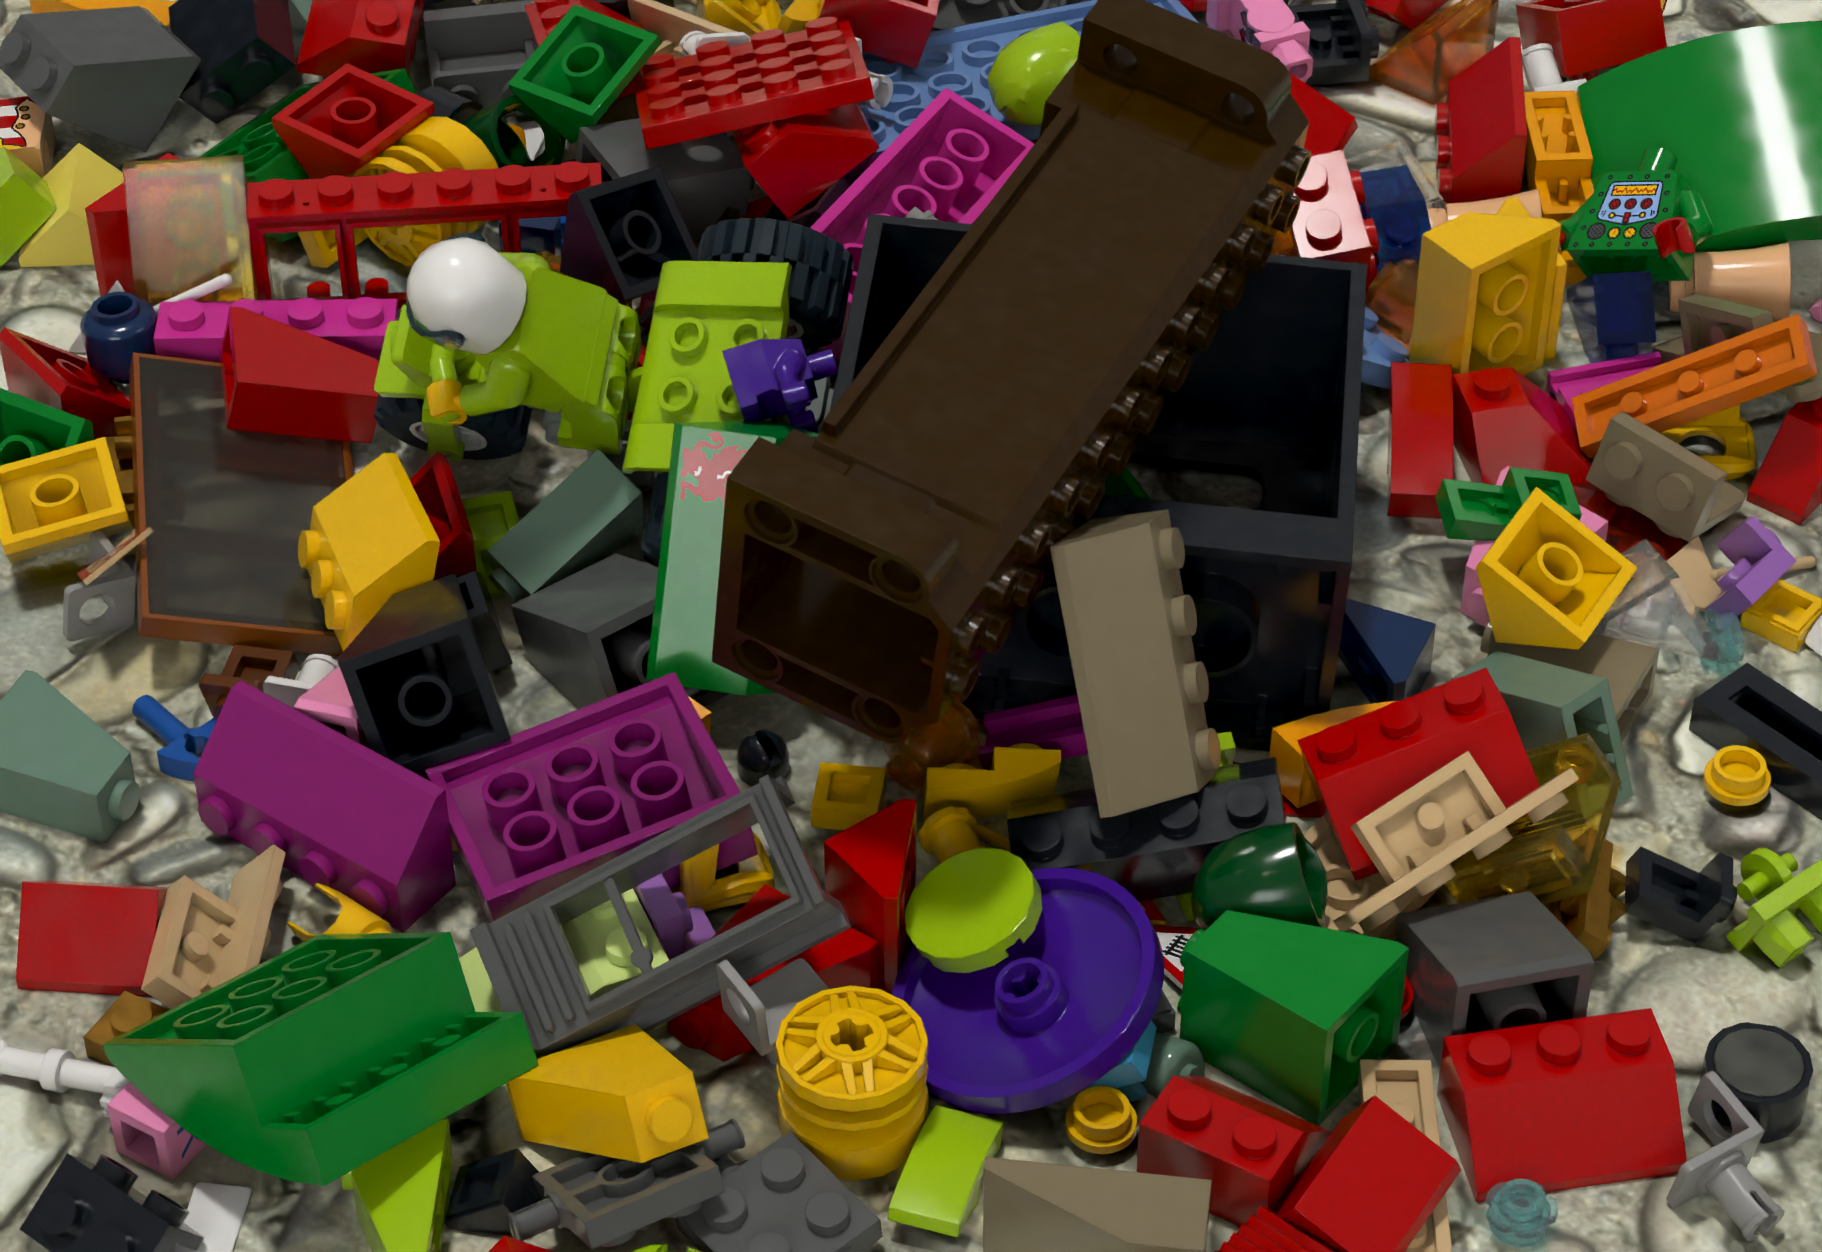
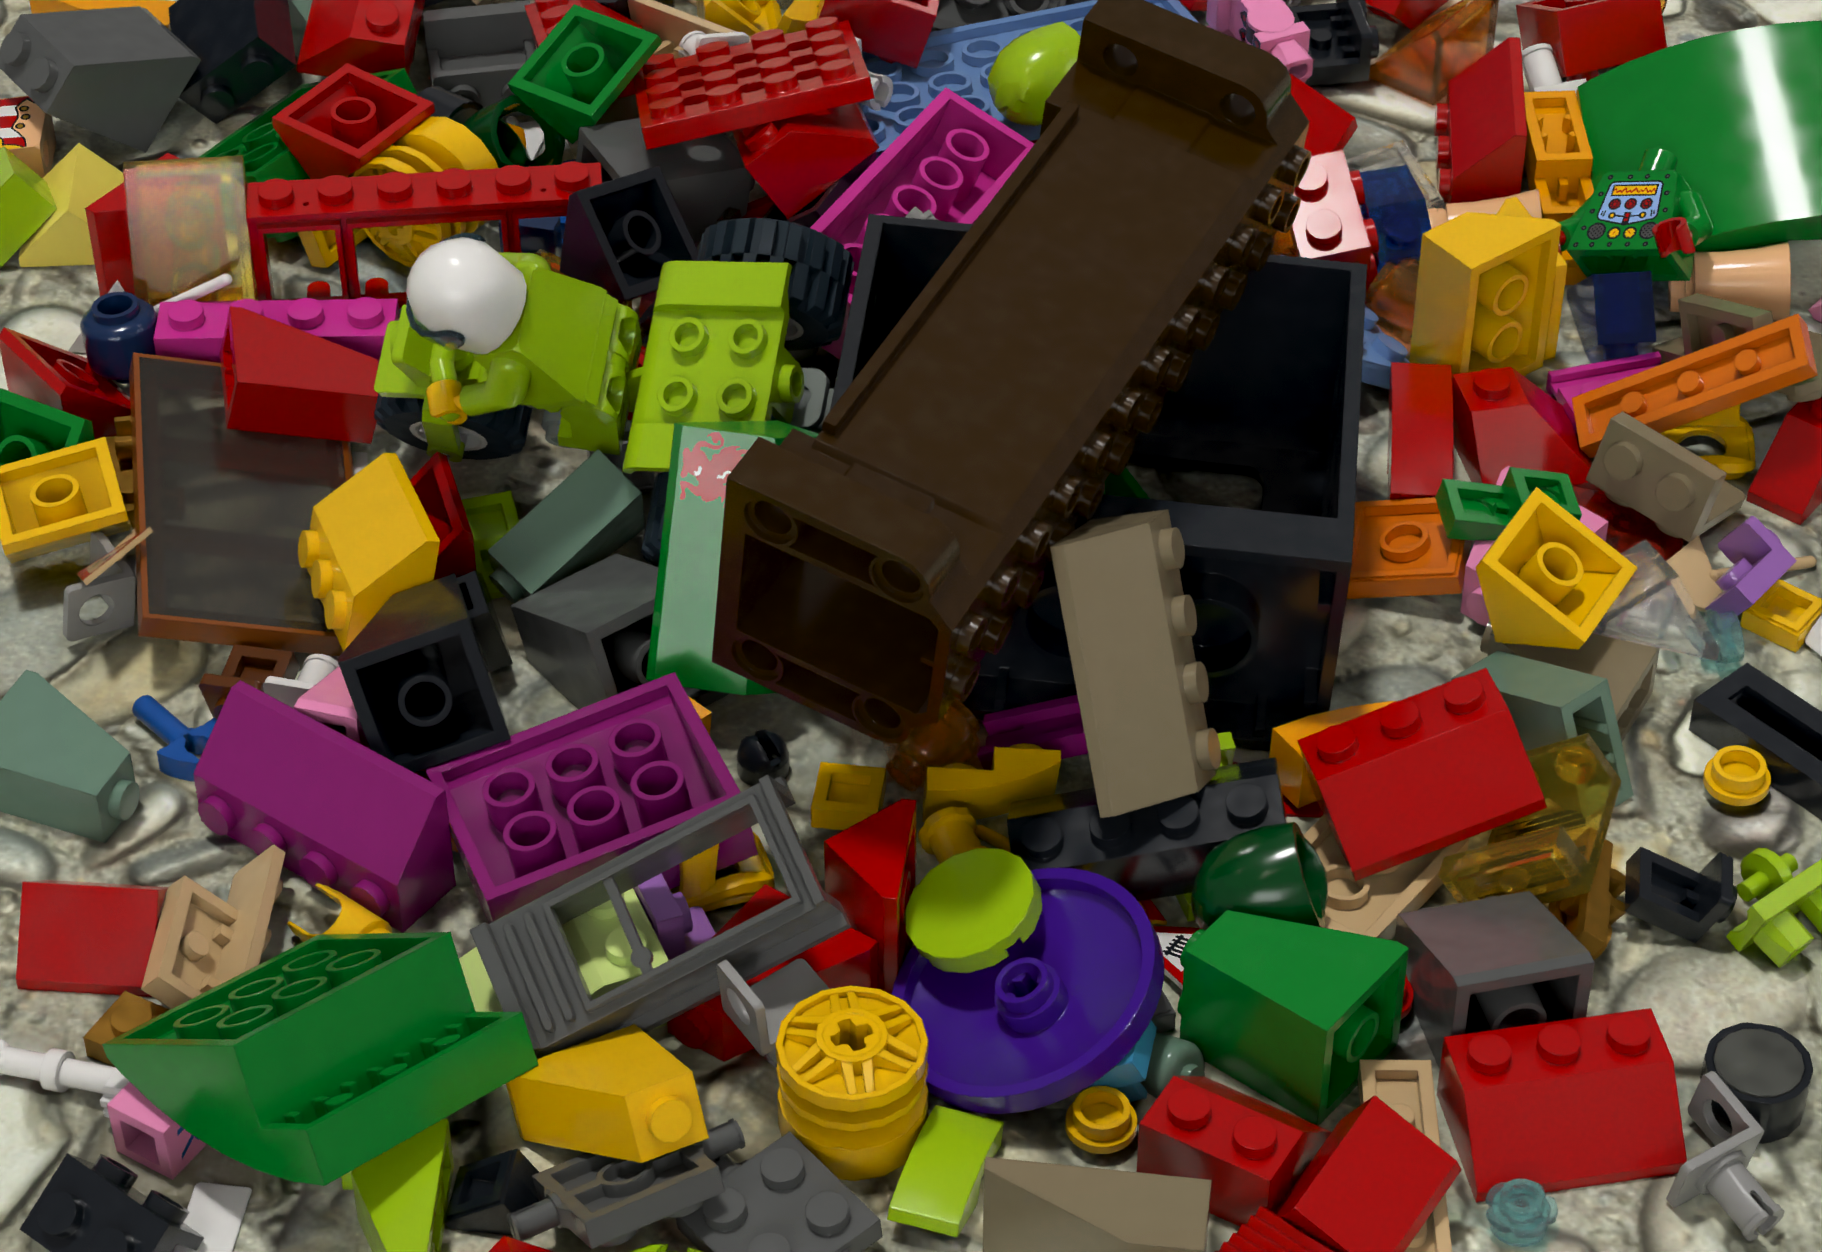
(777, 379): dark purple piece -> none
(1385, 651): dark blue slope -> none
(1404, 551): none -> orange plate
(1434, 825): tan bracket -> none

